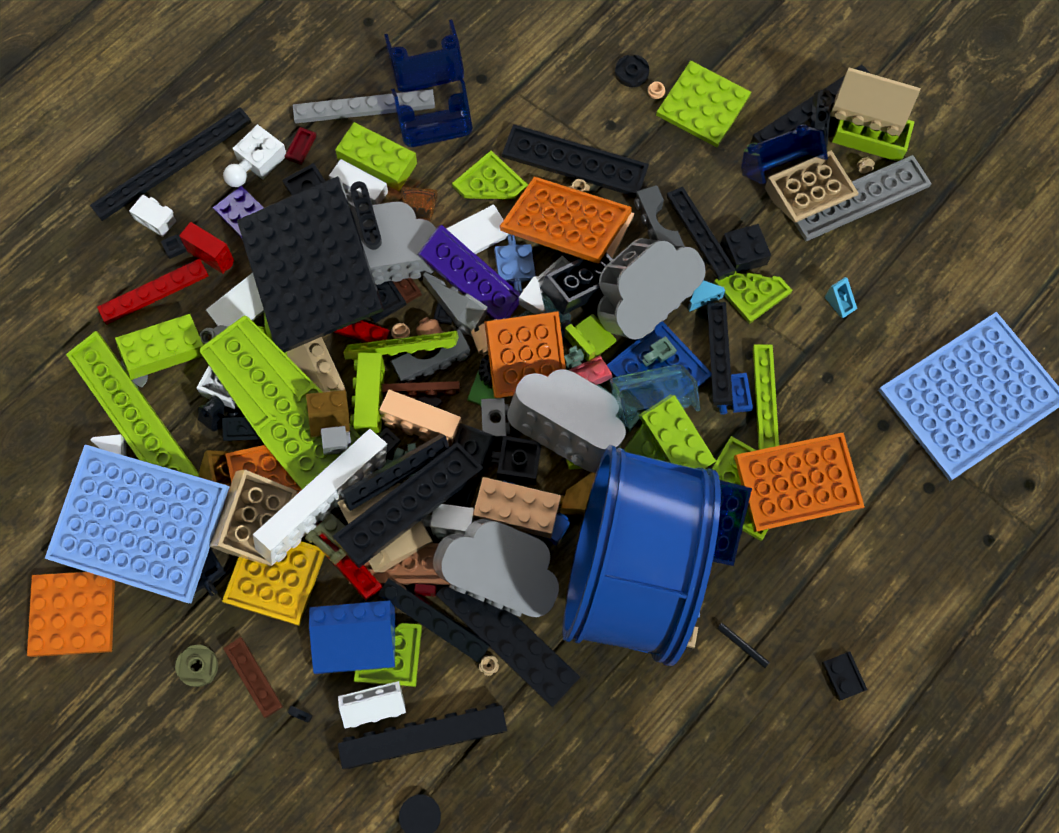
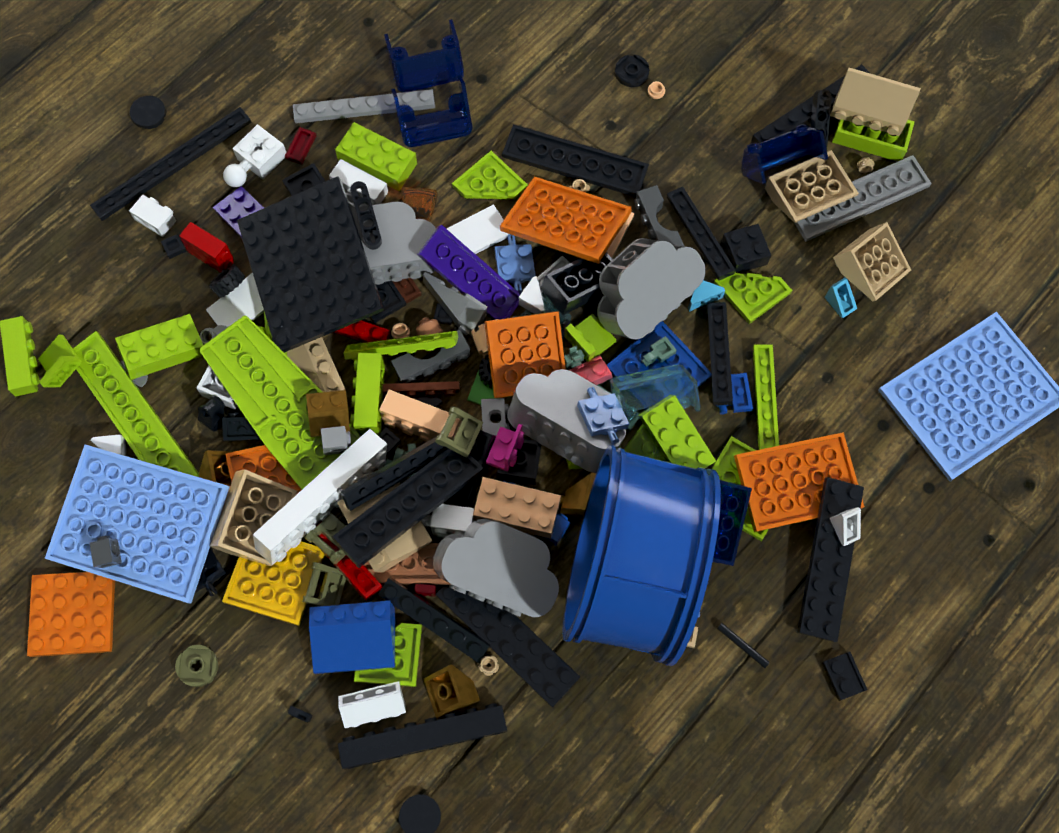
(19, 356): none -> lime brick
(59, 362): none -> lime bracket
(105, 552): none -> dark grey brick
(148, 112): none -> black tile
(152, 291): red plate -> none
(227, 281): none -> black tyre
(253, 677): copper plate -> none
(331, 586): none -> olive plate
(450, 690): none -> pearl gold slope
(465, 434): none -> olive plate
(505, 448): none -> dark pink bracket
(603, 415): none -> medium blue plate
(703, 103): lime plate -> none
(828, 564): none -> black plate
(847, 525): none -> white slope
(873, 262): none -> tan slope

